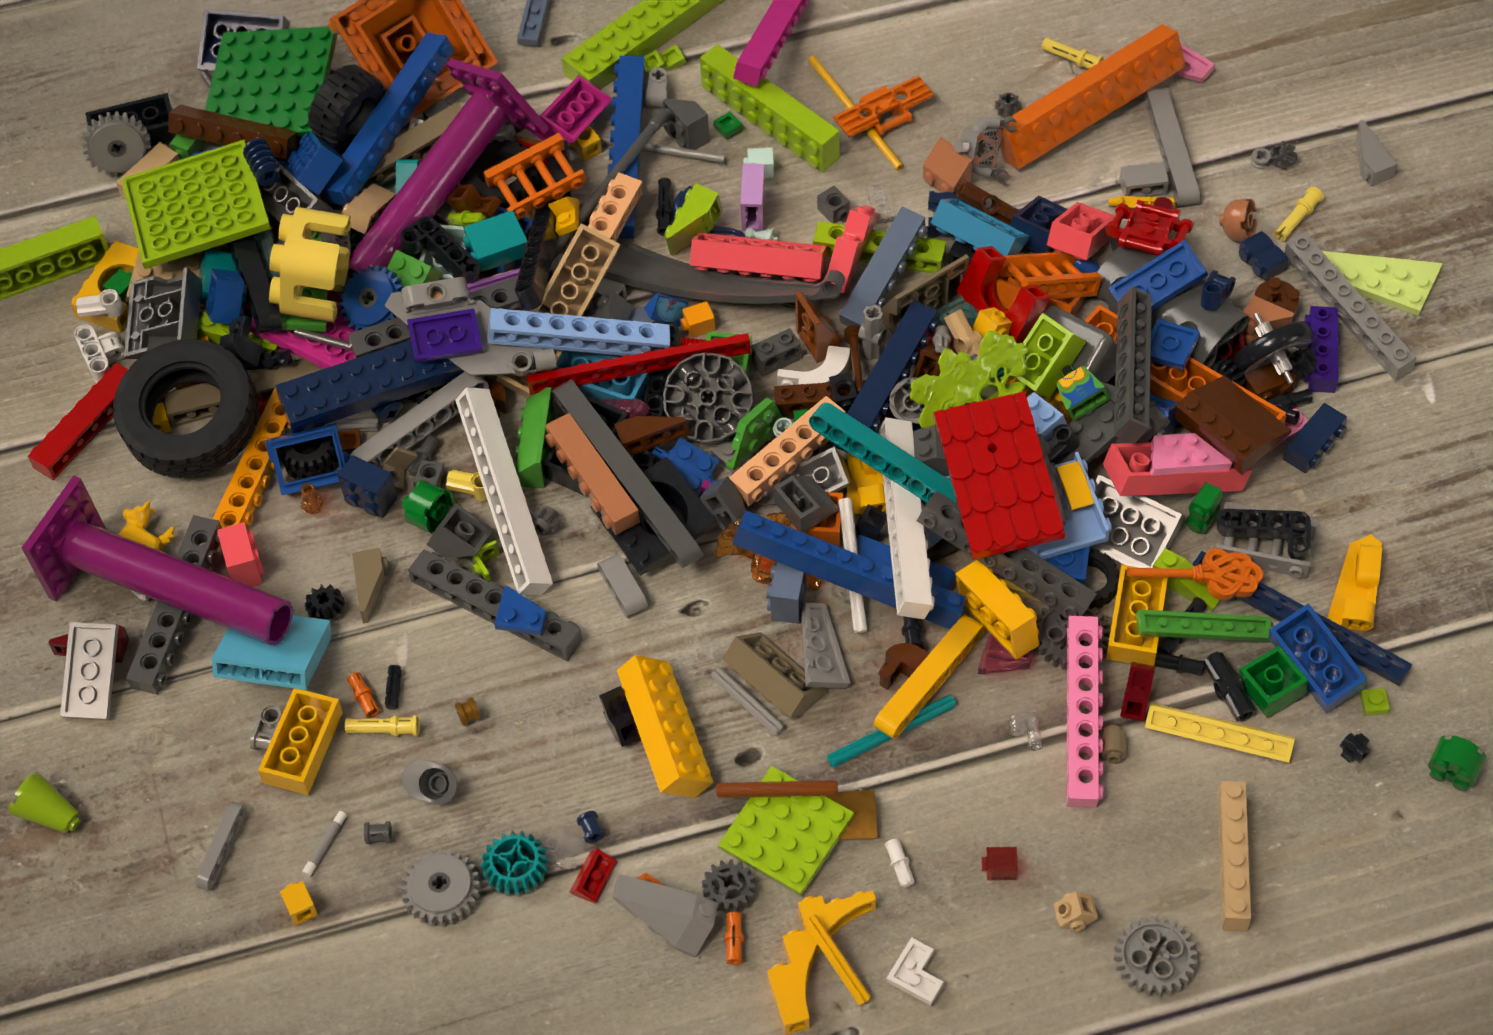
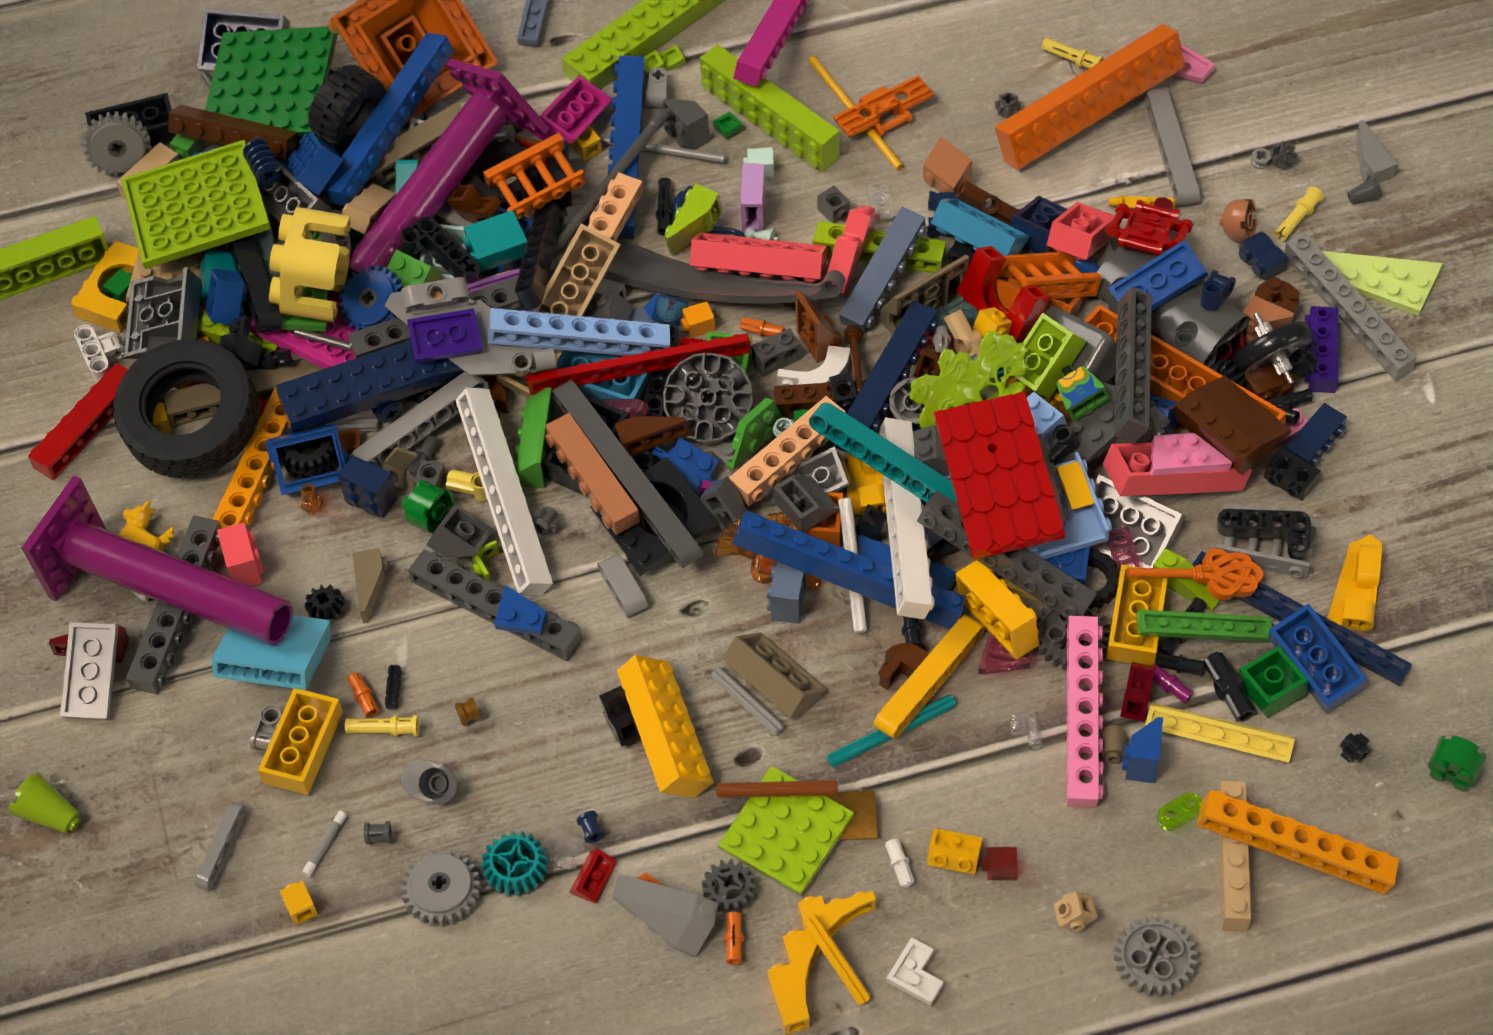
(106, 303): white piece -> none
(465, 218): lime axle -> none
(566, 214): yellow slope -> none
(760, 327): none -> orange axle
(821, 649): light grey wing -> none
(872, 332): light grey piece -> none
(954, 851): none -> yellow bracket
(982, 145): light grey torso -> none
(1128, 540): none -> clear pink slope
(1143, 753): none -> blue slope
(1144, 180): light grey brick -> none
(1171, 684): none -> magenta pin
(1172, 344): blue plate -> none
(1181, 810): none -> clear neon green plate
(1204, 508): green brick -> none
(1294, 471): none -> black brick
(1307, 852): none -> light orange brick
(1365, 191): none -> dark grey cone
(1374, 702): lime plate -> none

